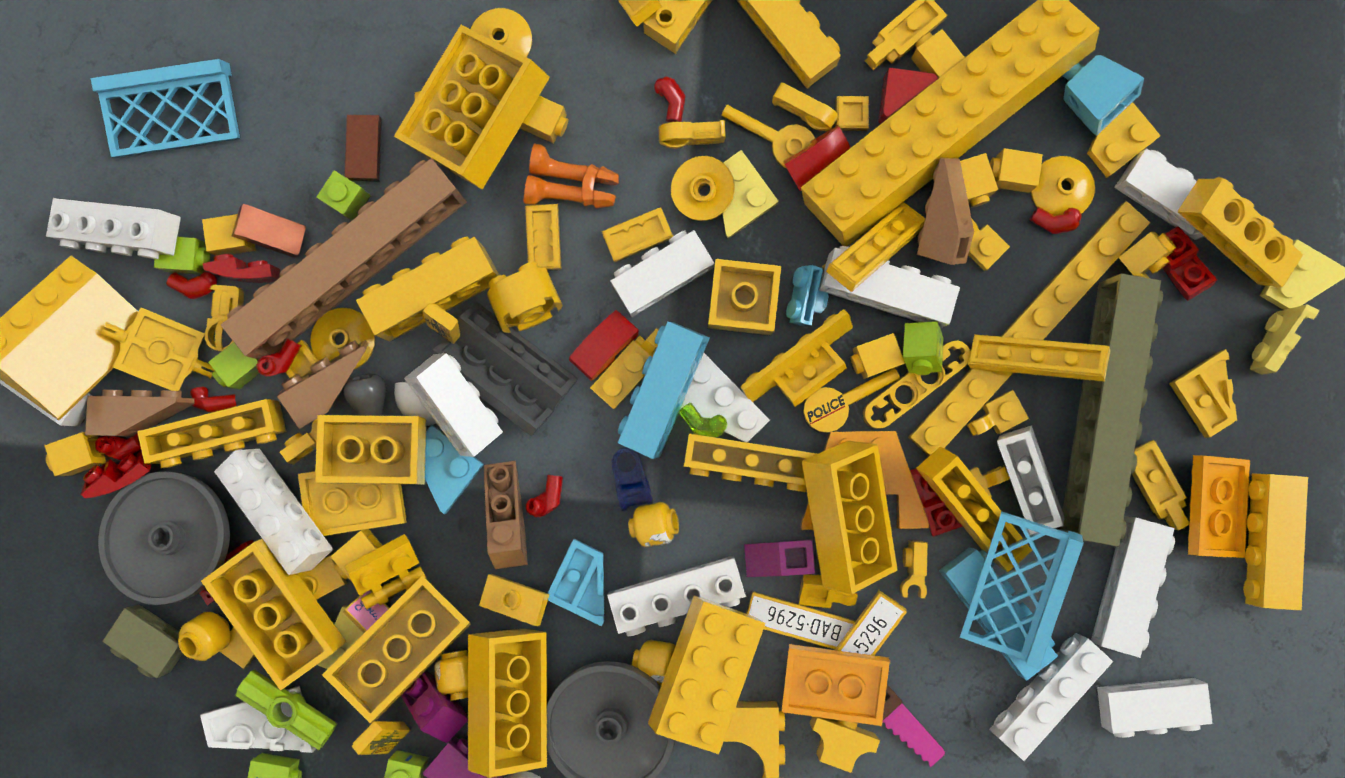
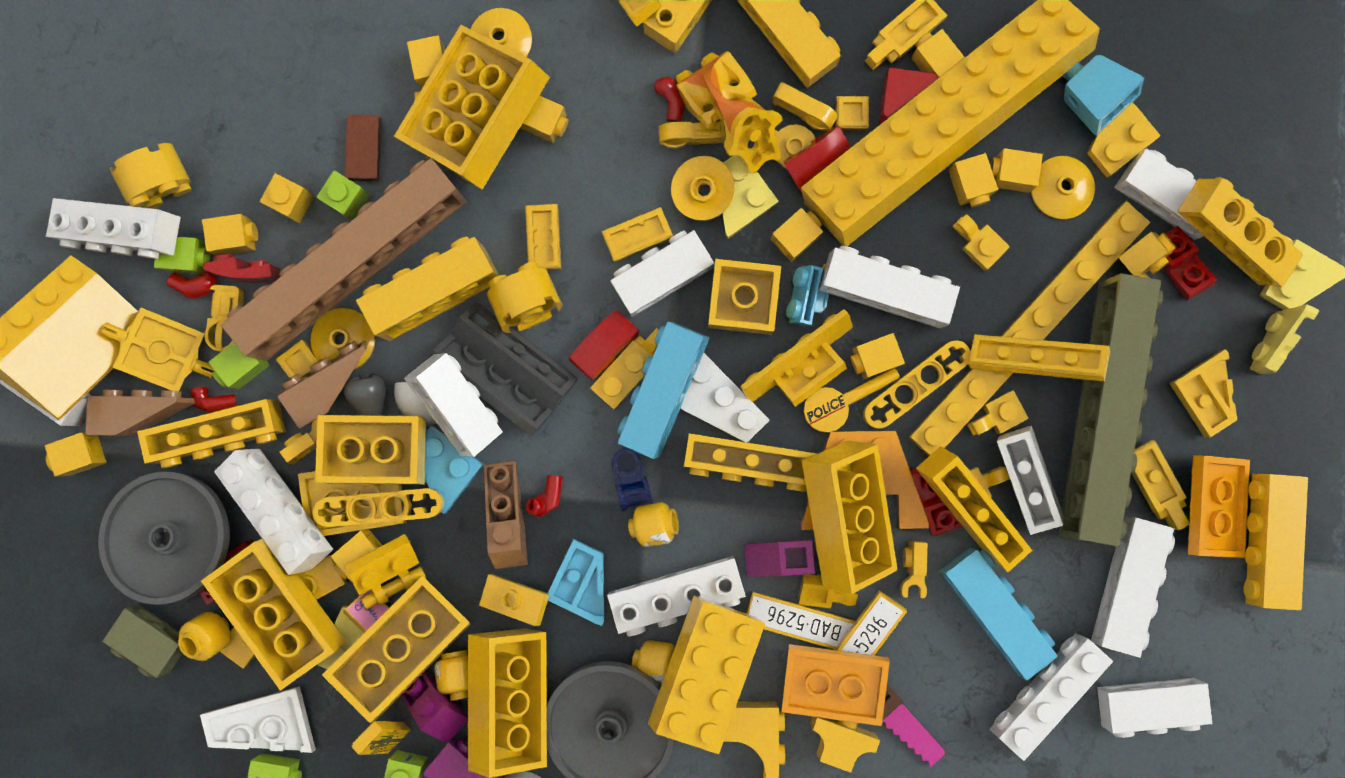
(113, 476): red slope -> none
(117, 447): red arm -> none
(150, 176): none -> yellow brick
(166, 79): medium azure fence -> none
(267, 698): lime piece -> none
(268, 230): tile -> none
(280, 361): red arm -> none
(287, 198): none -> yellow brick
(378, 505): none -> yellow beam
(424, 57): none -> yellow brick
(442, 322): yellow tile -> none
(543, 165): orange piece -> none
(703, 426): clear neon green arm -> none
(712, 97): none -> yellow hips
(797, 234): none -> yellow brick
(876, 246): yellow tile -> none
(923, 347): lime brick -> none
(948, 220): medium nougat slope -> none
(1051, 597): medium azure fence -> none
(1057, 224): red arm -> none

